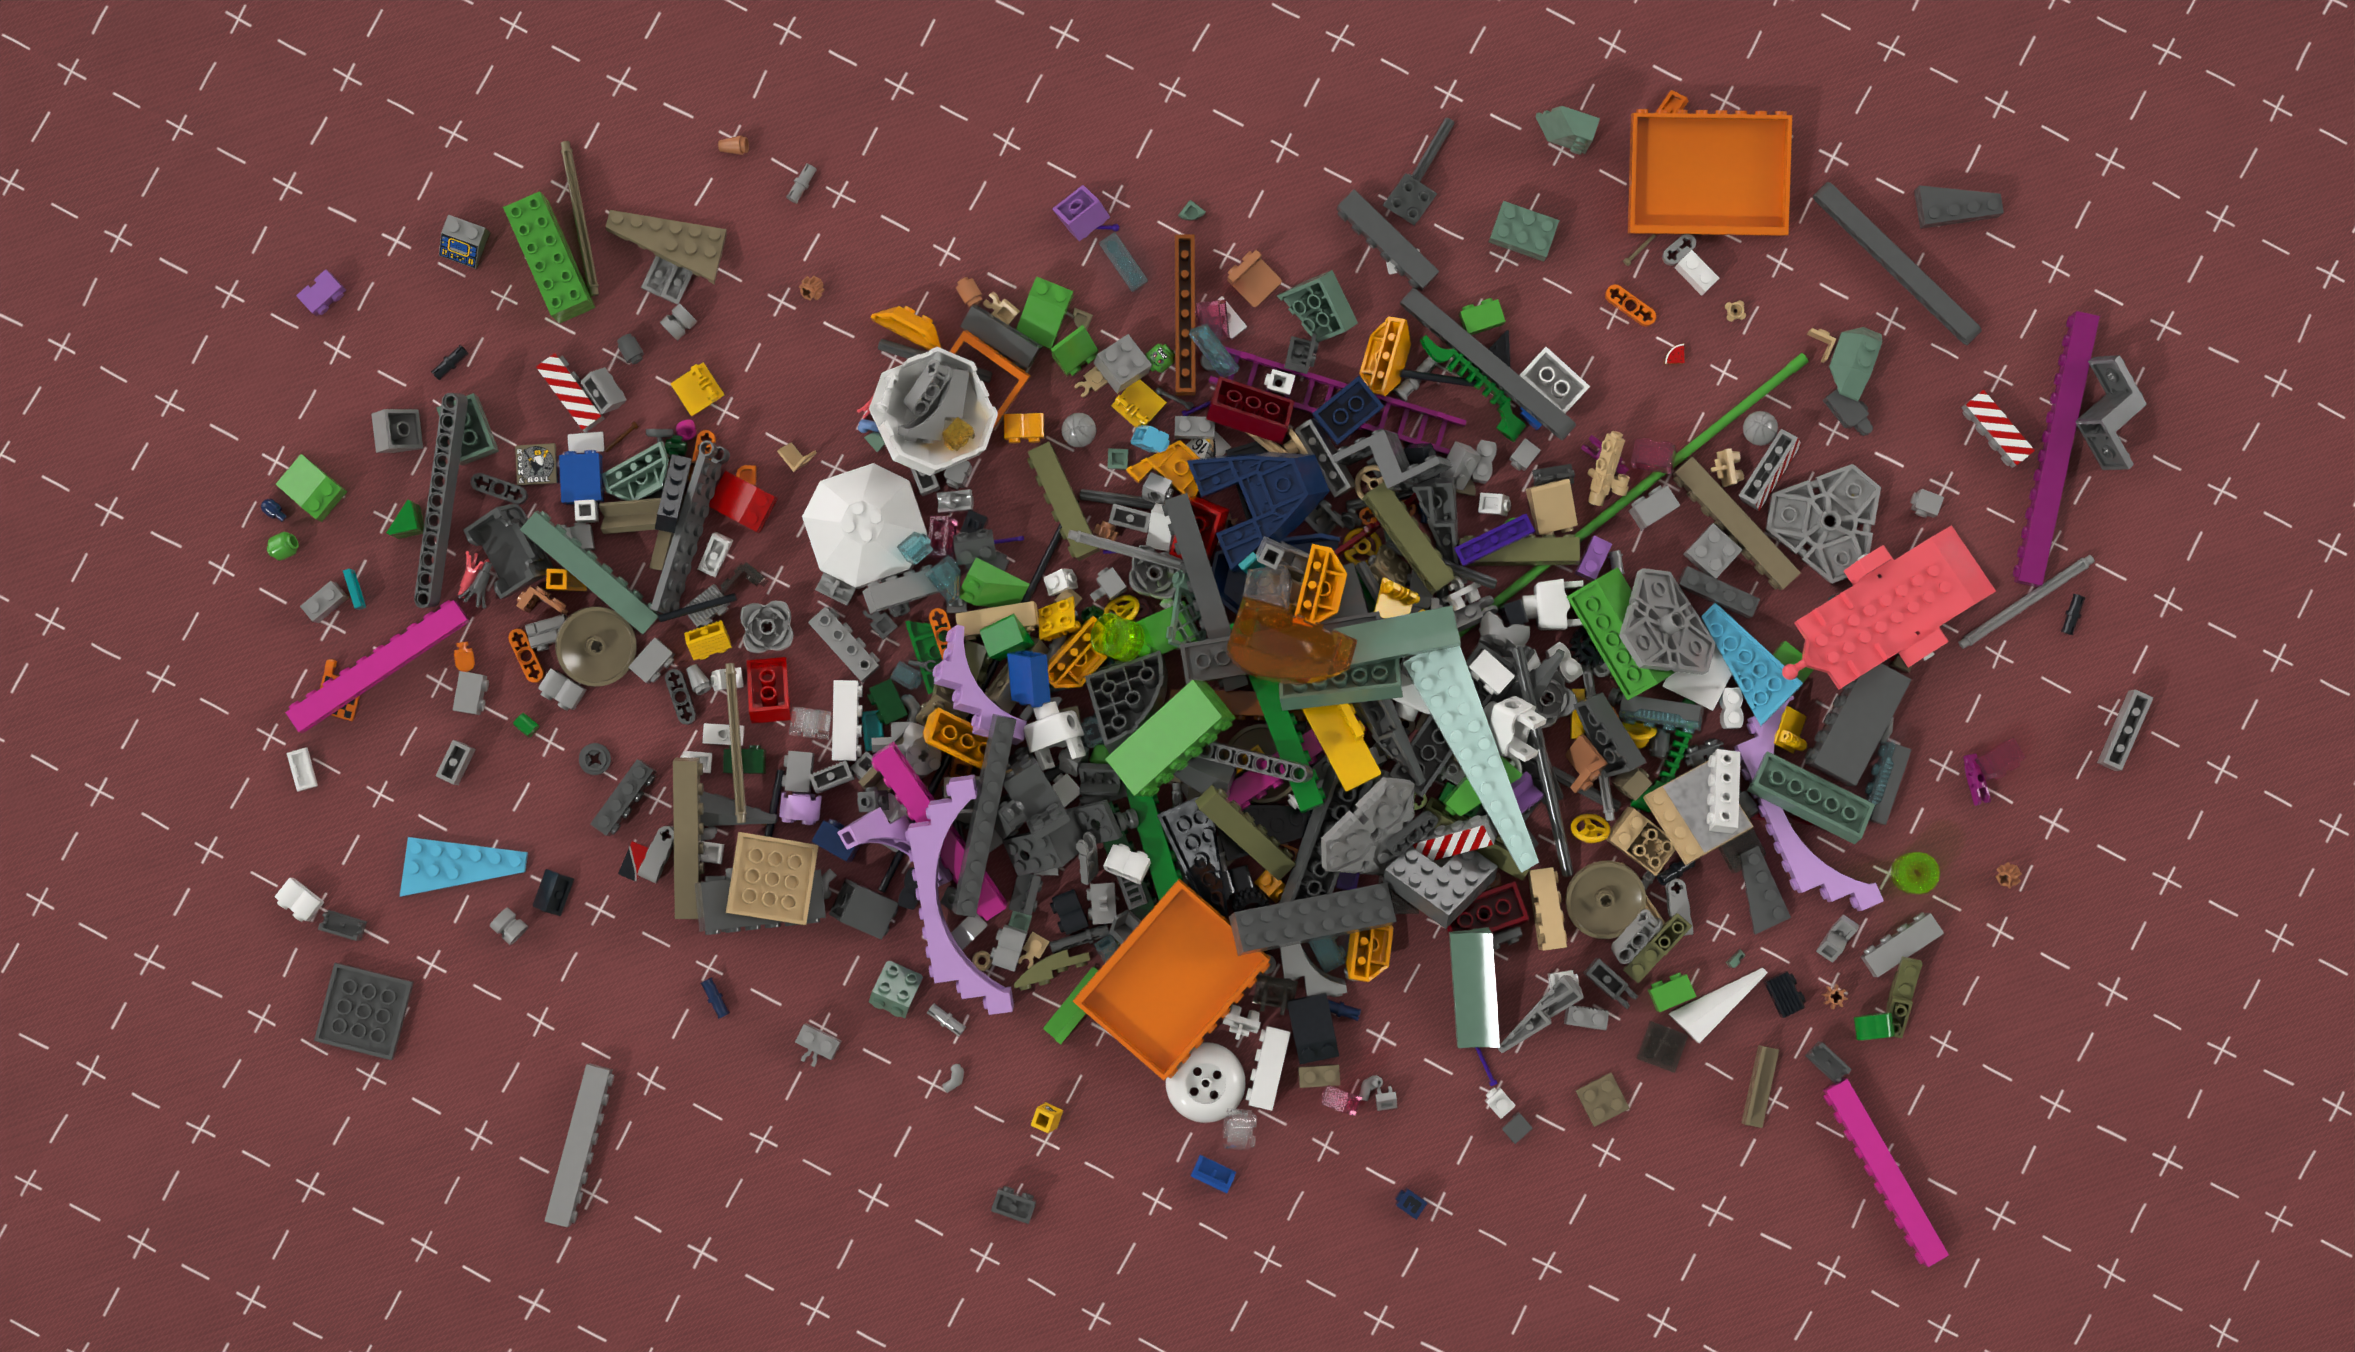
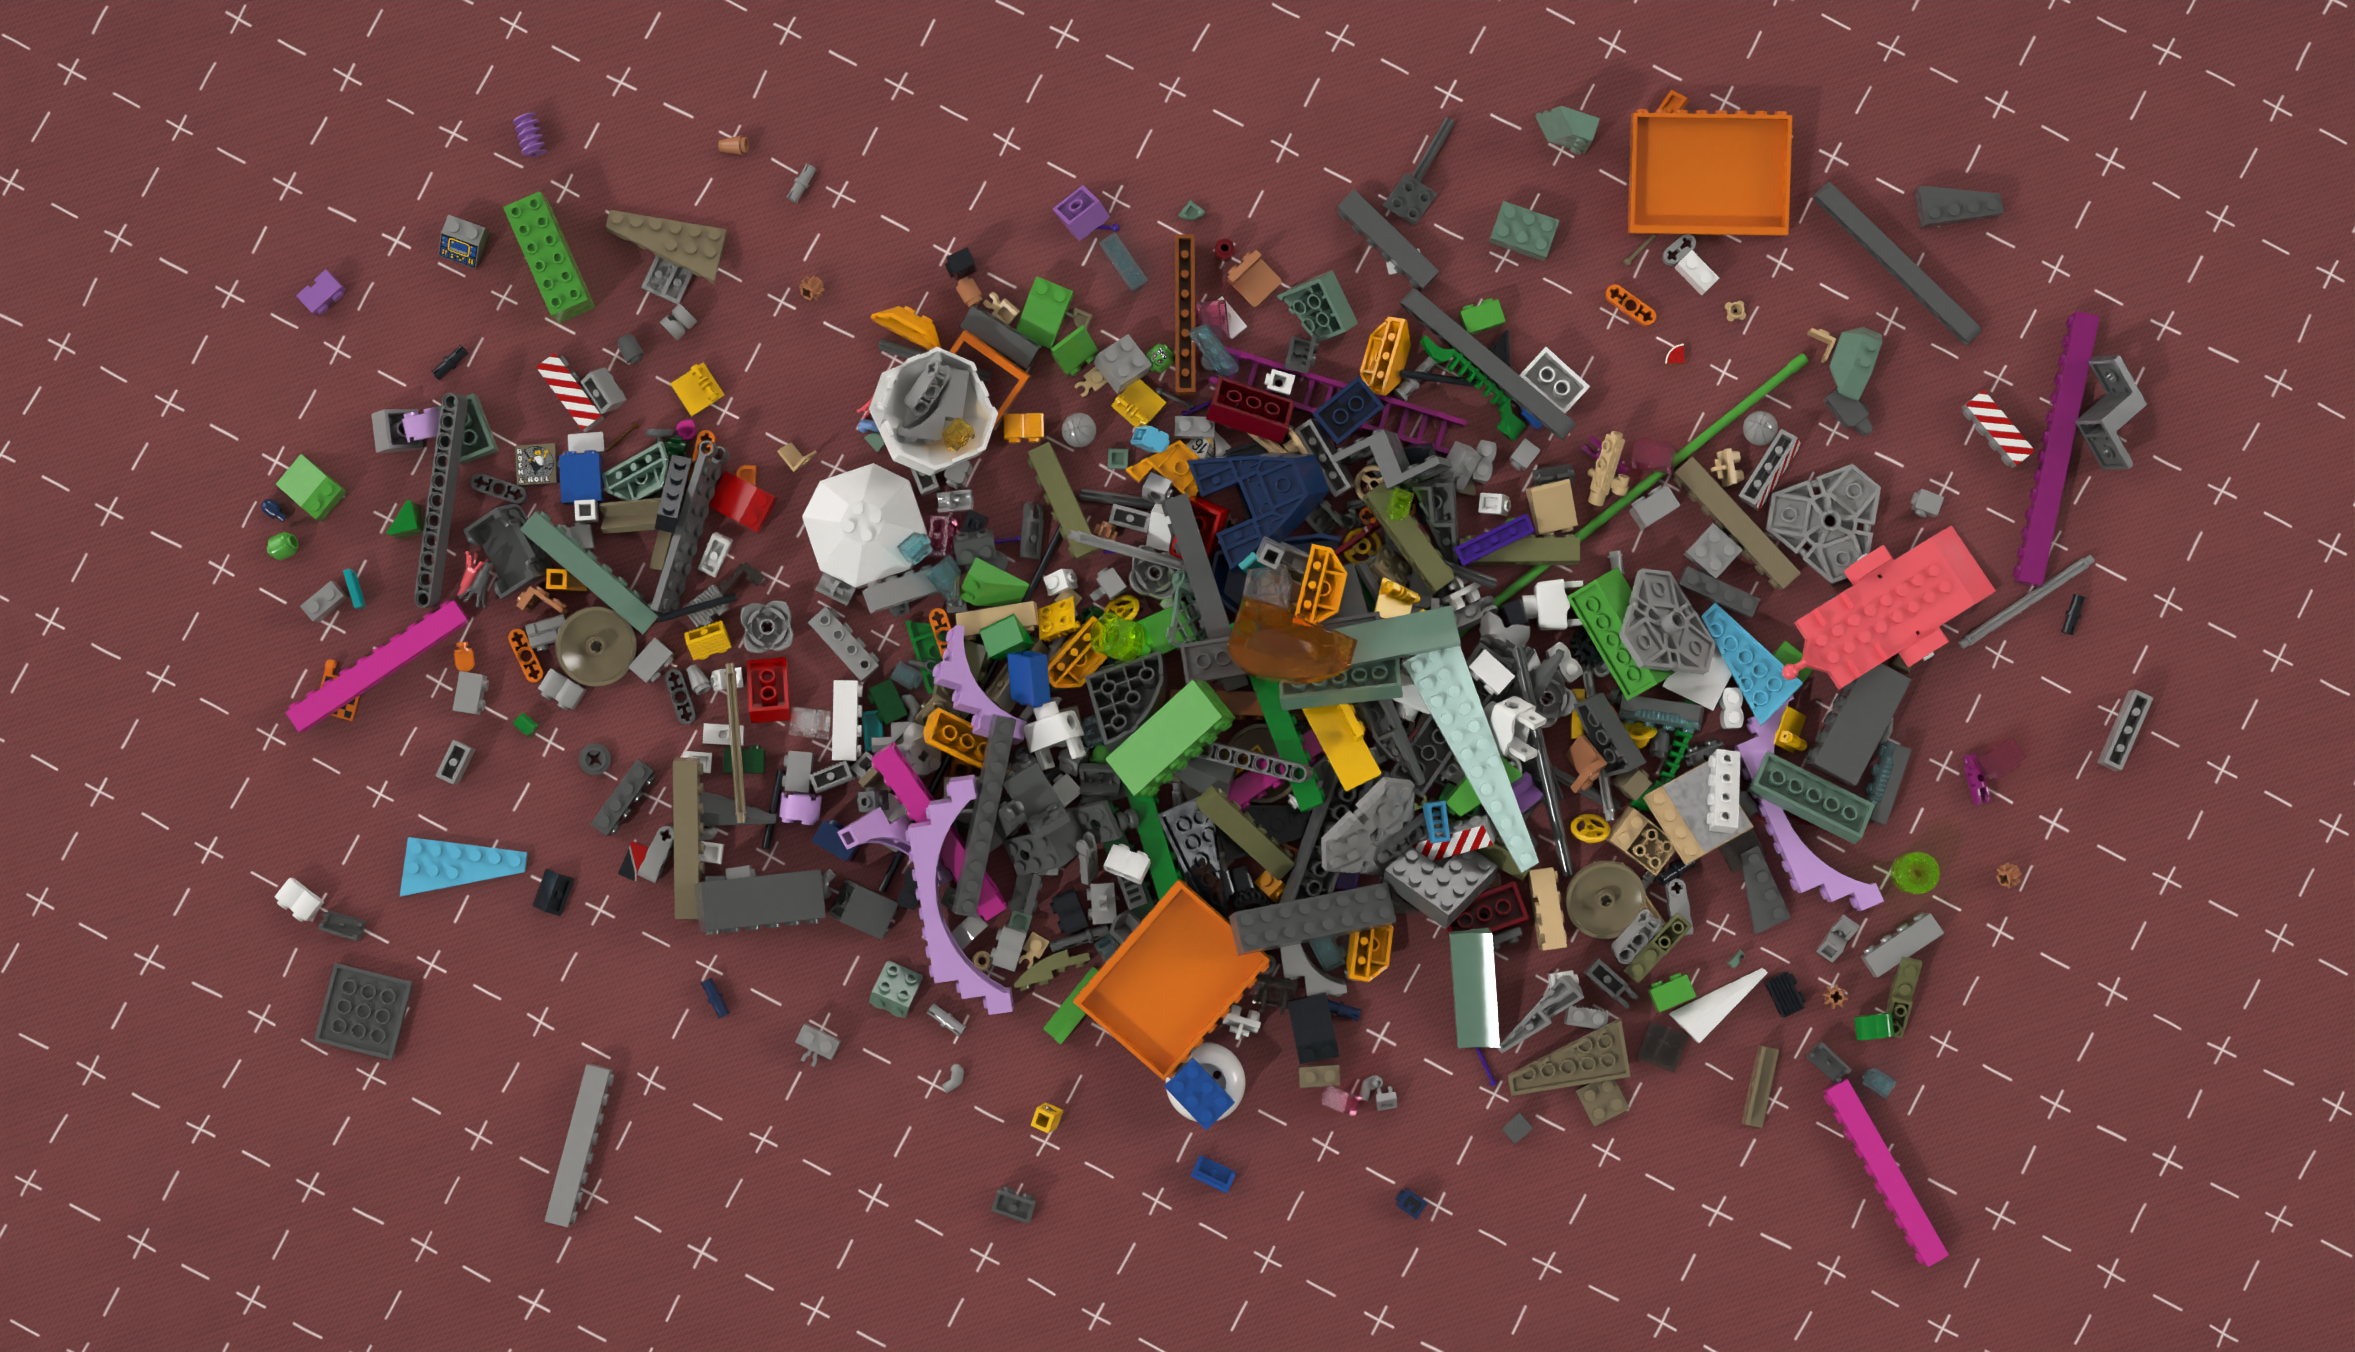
(302, 769): white plate -> none
(422, 425): none -> lavender brick
(508, 926): light grey wheel -> none
(528, 135): none -> medium lavender piece
(579, 218): dark tan piece -> none
(772, 878): tan plate -> none
(881, 623): dark grey plate -> none
(960, 264): none -> black brick
(1032, 531): none -> dark grey hinge
(1199, 1093): none -> blue brick
(1221, 255): none -> dark red brick
(1239, 1129): clear brick -> none
(1269, 1067): white brick -> none
(1400, 497): none -> clear neon green brick
(1428, 814): none -> dark azure slope
(1499, 1102): white bracket -> none
(1585, 1061): none -> dark tan wing
(1593, 558): medium lavender brick -> none
(1878, 1082): none -> clear light blue brick

